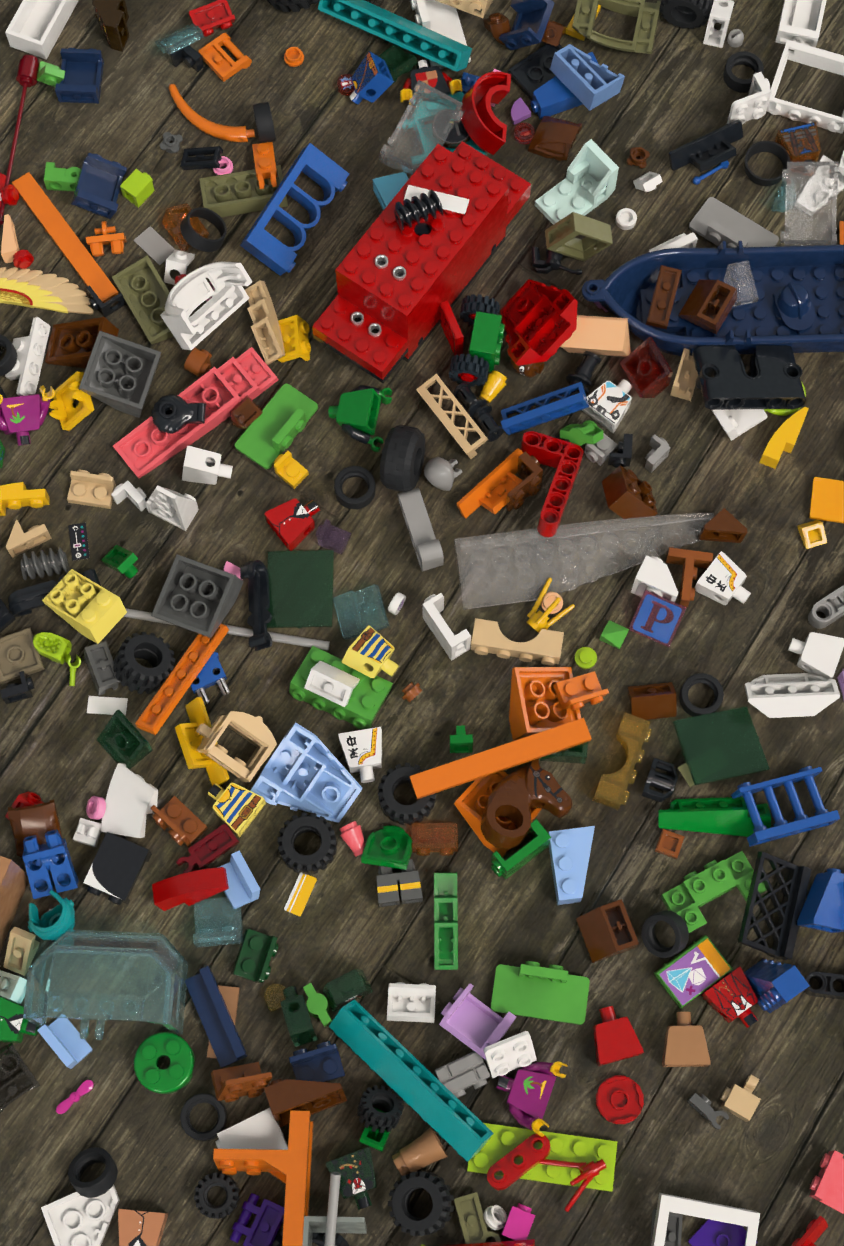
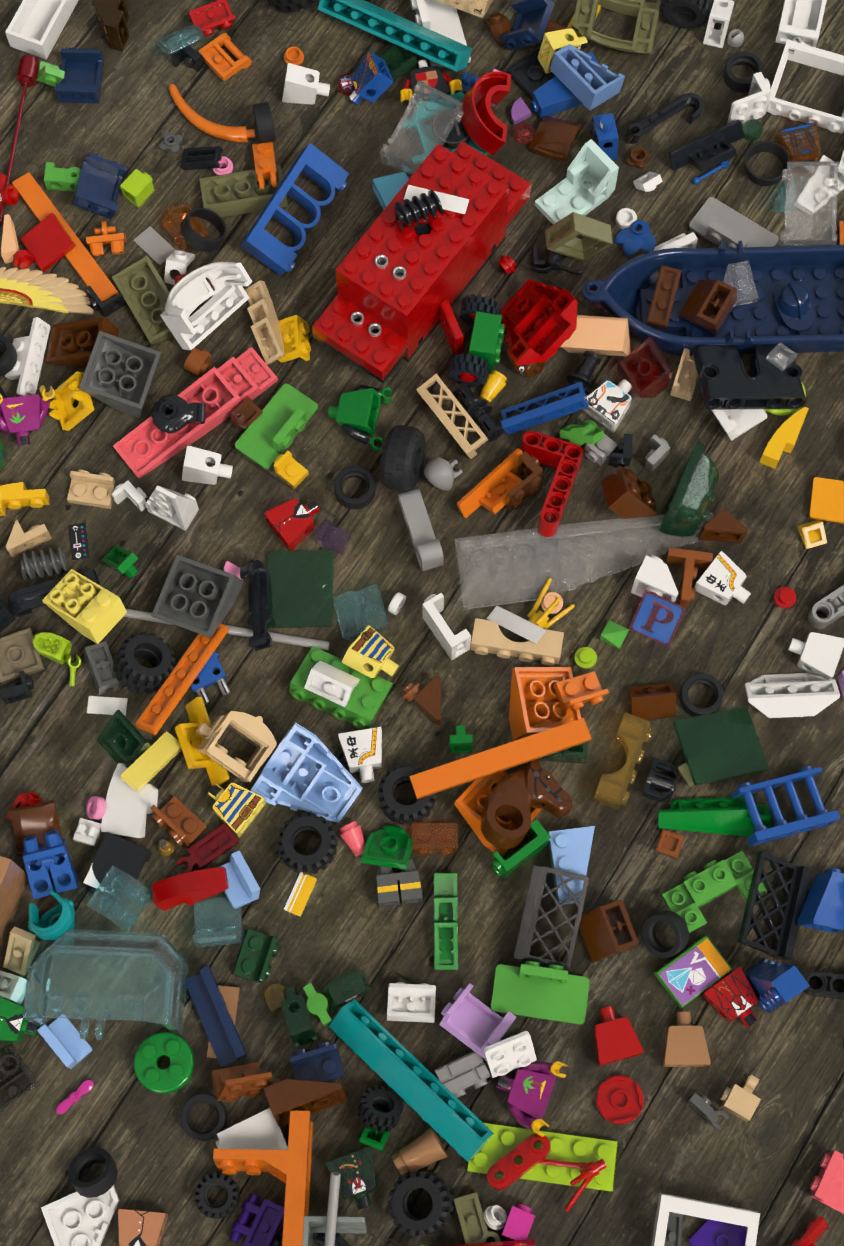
(48, 242): none -> red tile
(120, 898): none -> clear light blue bracket
(151, 762): none -> light yellow tile
(165, 847): none -> piece
(303, 85): none -> white torso
(429, 700): none -> reddish brown slope
(507, 264): none -> red plate
(516, 624): none -> white sticker
(531, 911): none -> black fence
(555, 41): none -> light yellow torso
(604, 130): none -> blue torso
(636, 240): none -> blue plate
(665, 113): none -> black piece
(692, 495): none -> clear green windscreen
(752, 130): none -> clear green tile
(781, 356): none -> clear plate
(784, 597): none -> red plate

